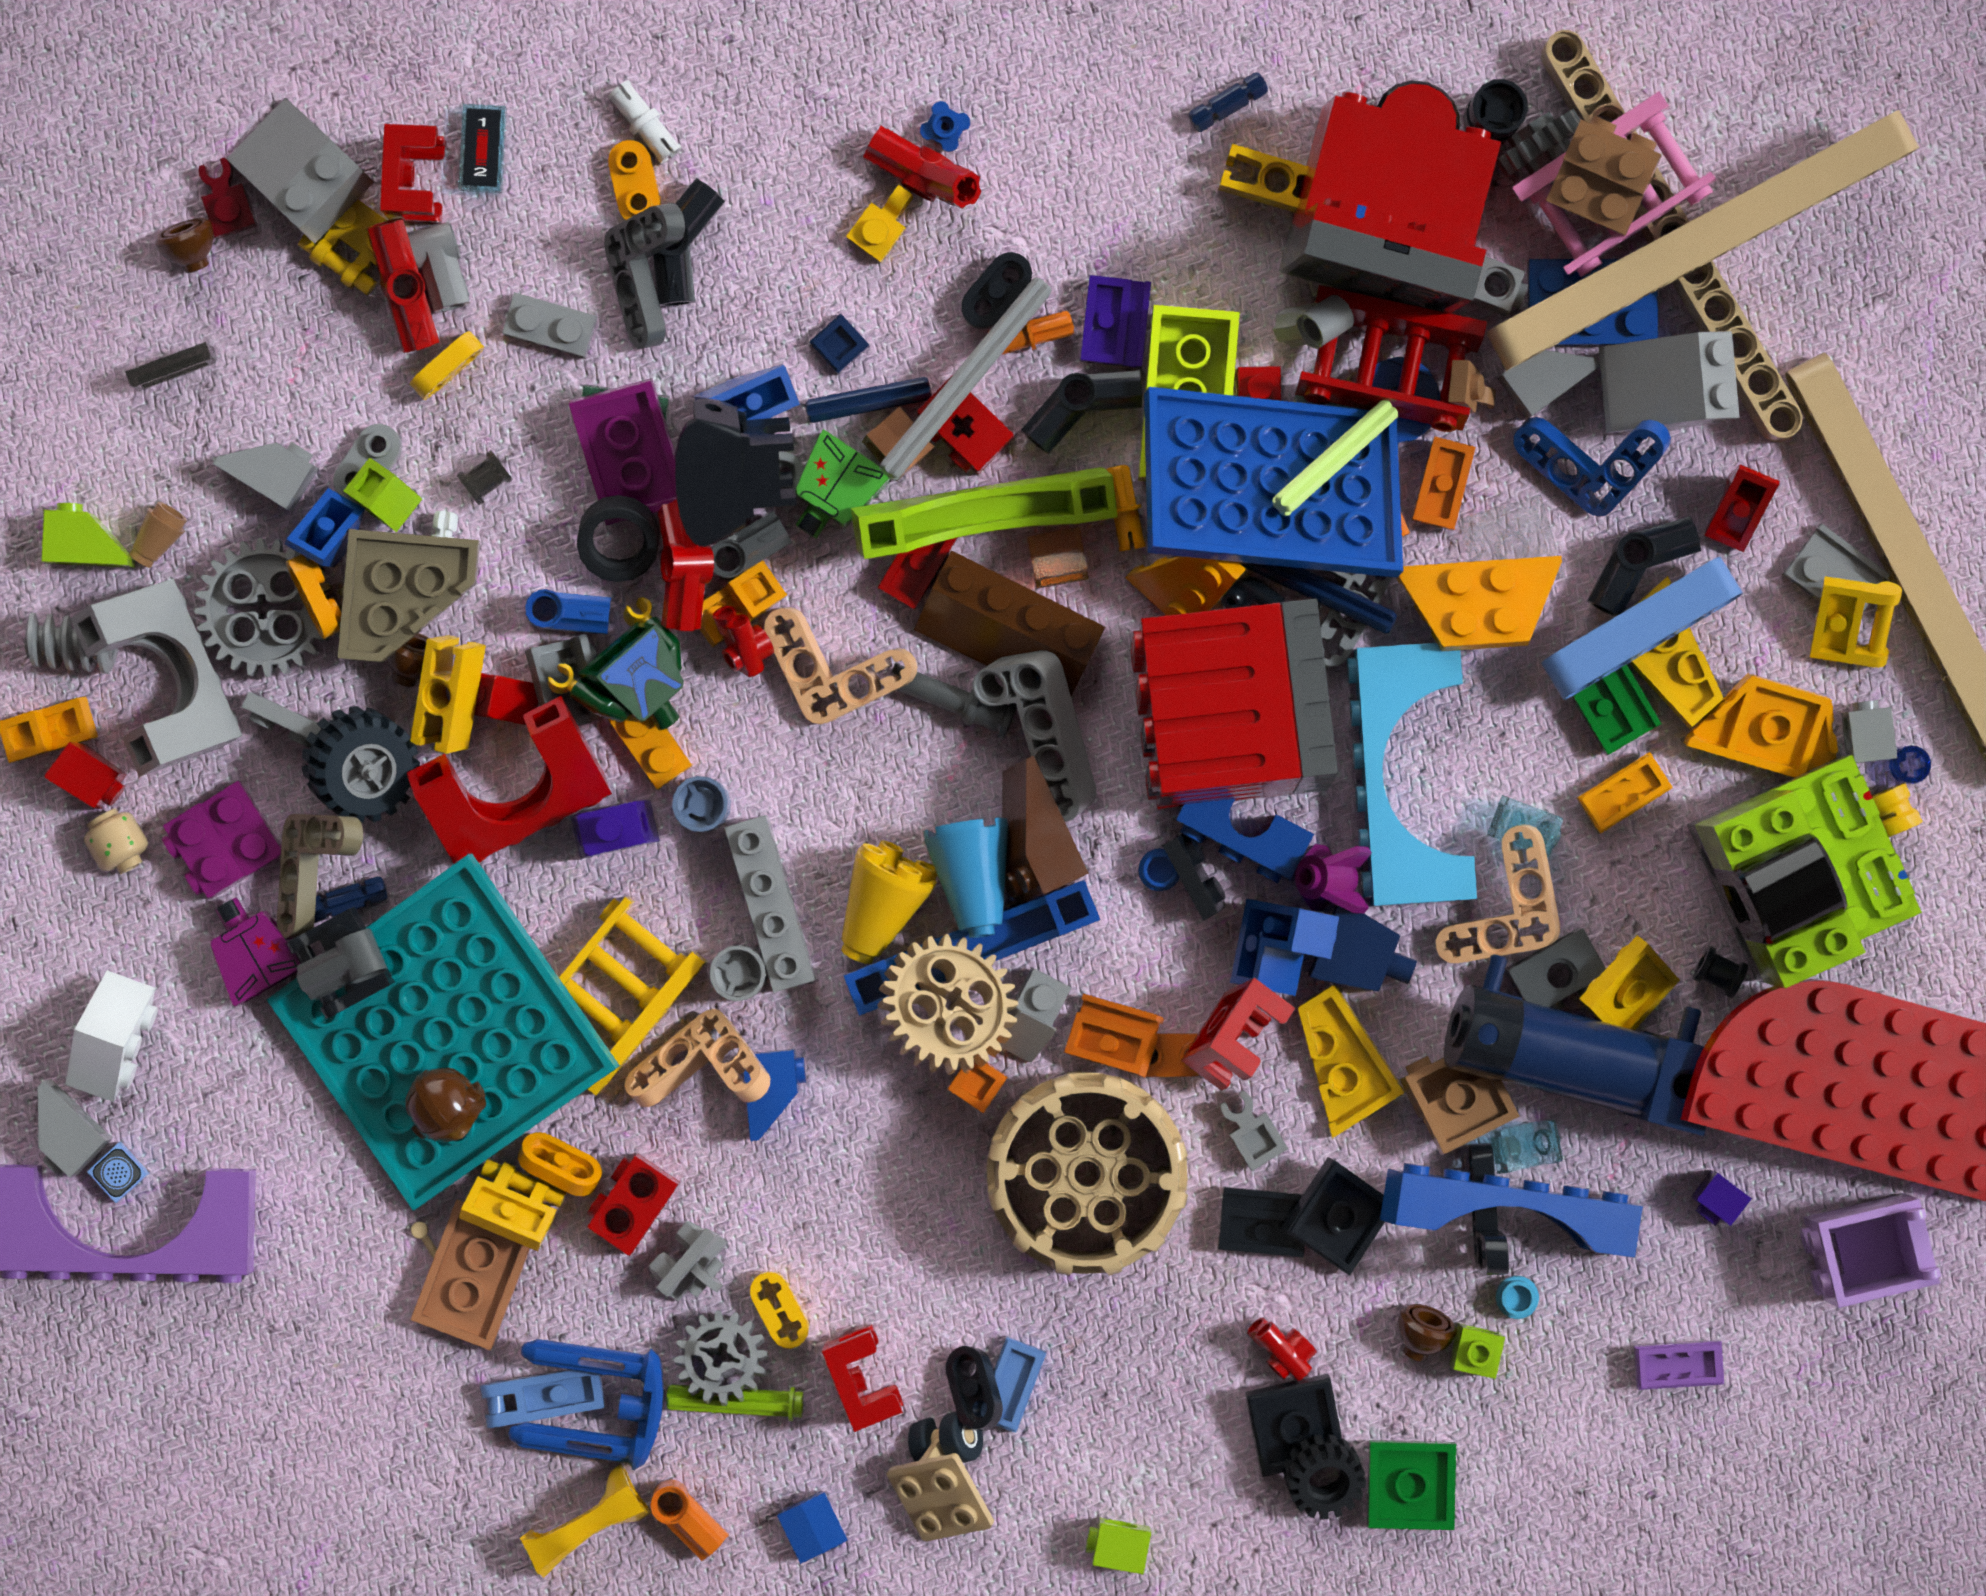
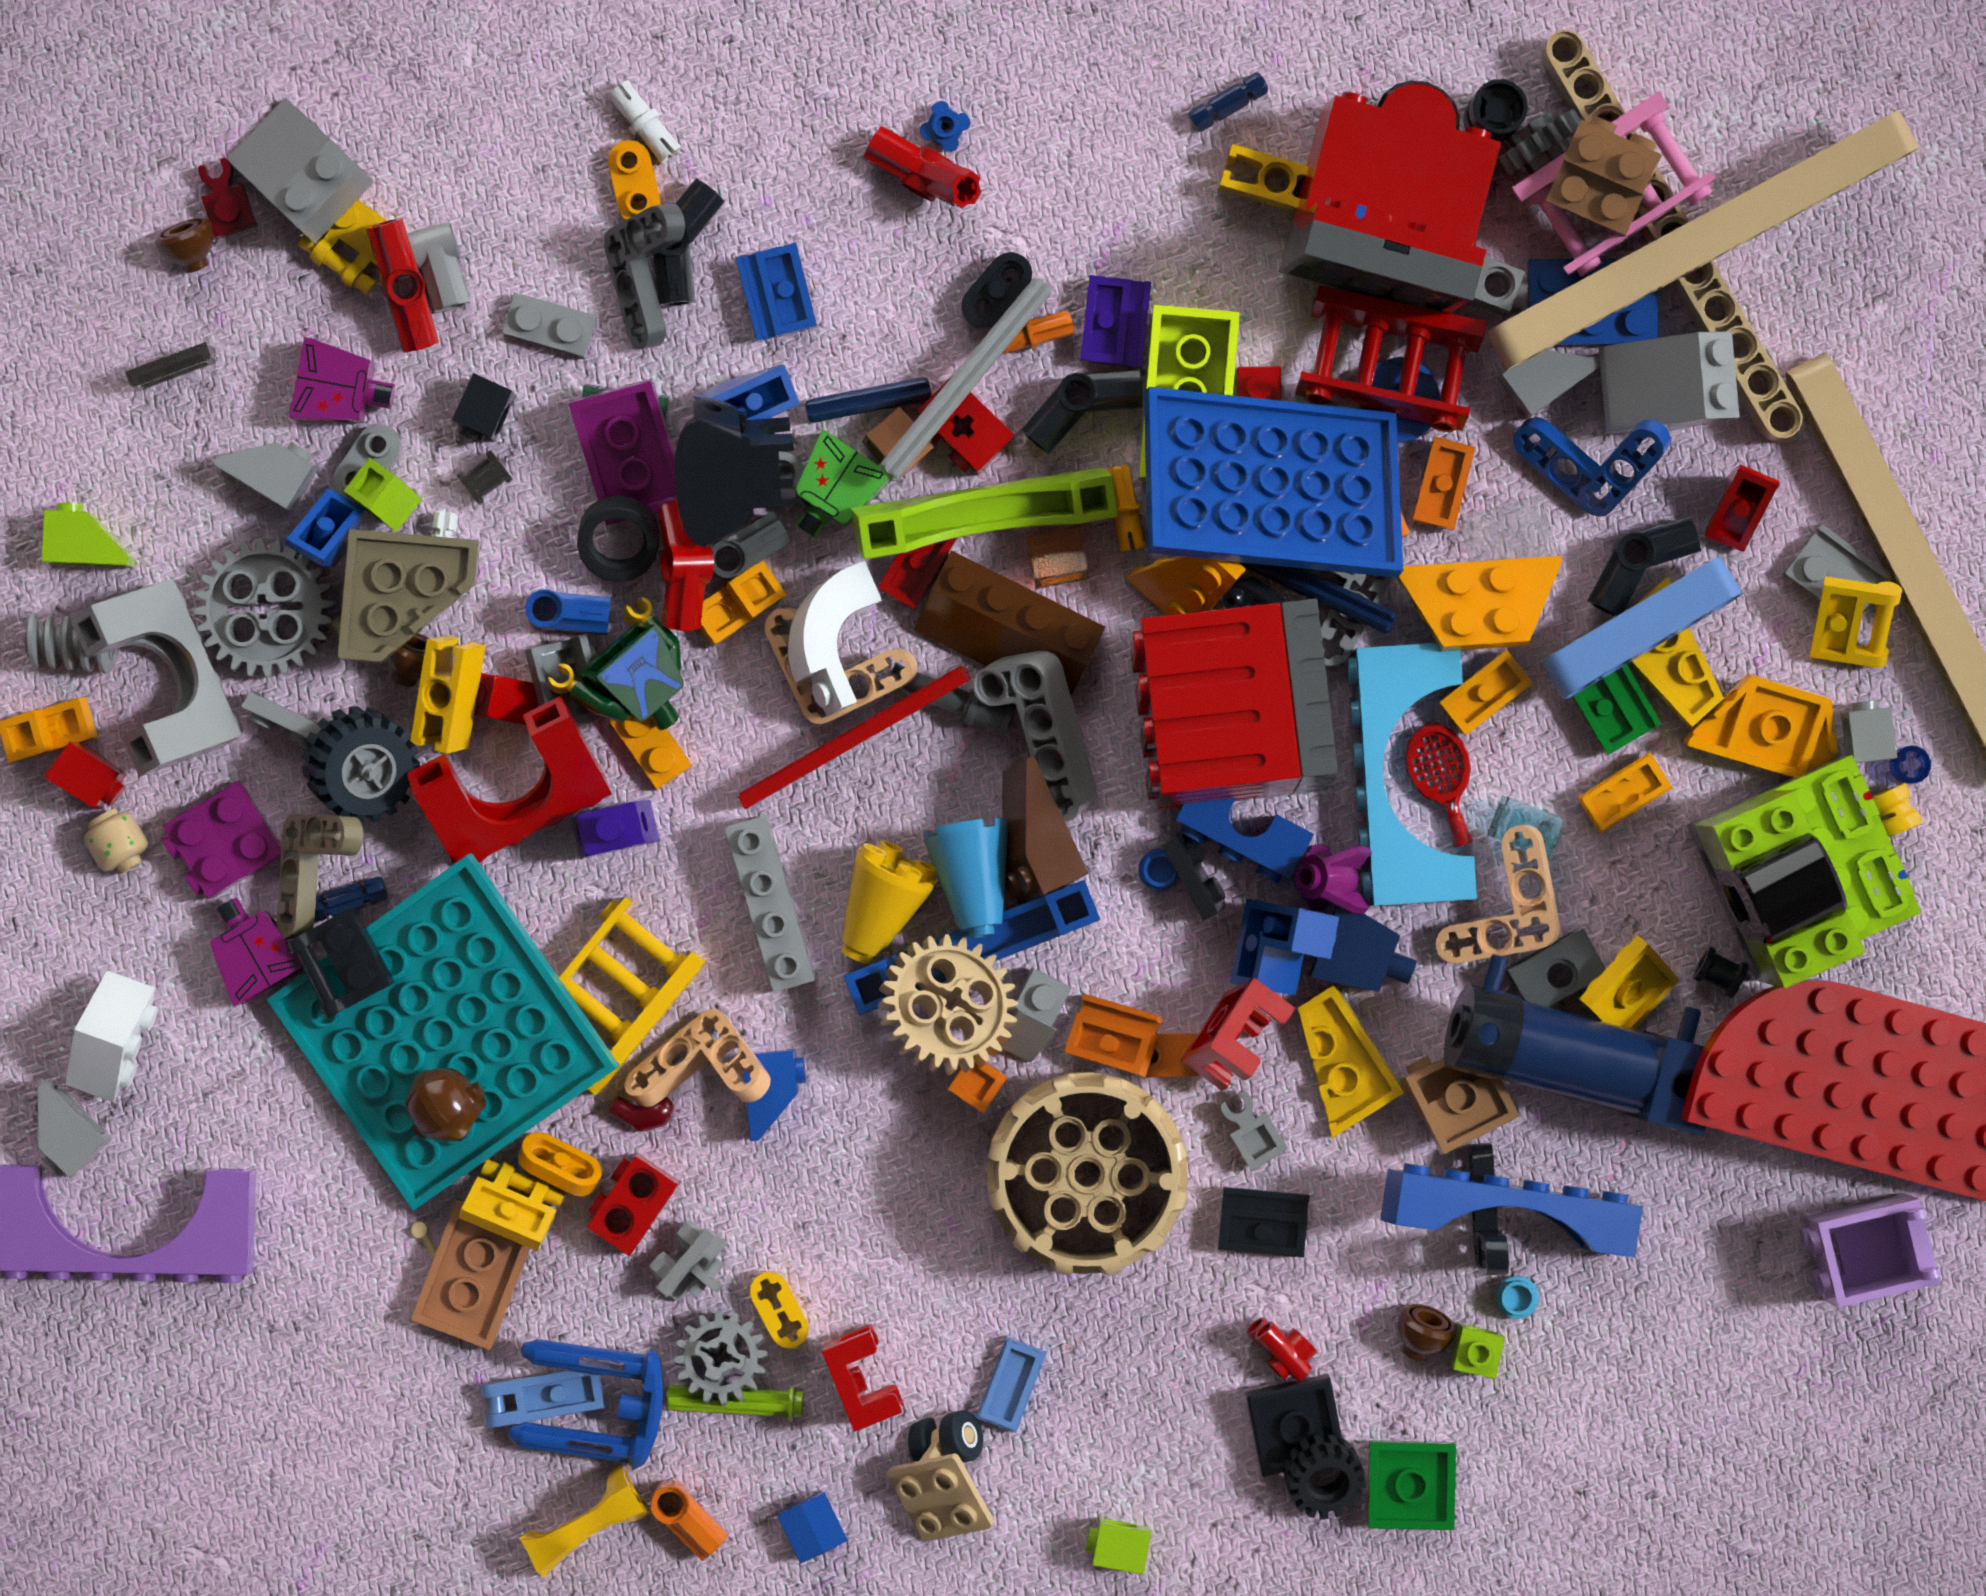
(118, 1172): tile -> none
(157, 533): medium nougat cone -> none
(322, 611): light orange plate -> none
(336, 386): none -> magenta torso
(351, 961): dark grey piece -> none
(398, 172): red panel -> none
(446, 365): yellow beam -> none
(482, 148): tile -> none
(483, 409): none -> black brick
(642, 1118): none -> dark red arm
(701, 804): sand blue wheel -> none
(738, 972): light grey wheel -> none
(745, 643): red plate -> none
(776, 292): none -> blue plate
(815, 633): none -> white arch
(839, 344): dark blue tile -> none
(854, 736): none -> red tile
(879, 229): yellow plate -> none
(973, 1391): black plate -> none
(1313, 323): light grey piece -> none
(1334, 457): yellowish green axle -> none
(1337, 1216): black plate -> none
(1455, 818): none -> red piece
(1468, 387): medium nougat plate -> none
(1485, 692): none -> light orange plate
(1526, 1145): clear light blue bracket -> none
(1679, 1364): medium lavender plate -> none
(1719, 1199): dark purple plate -> none

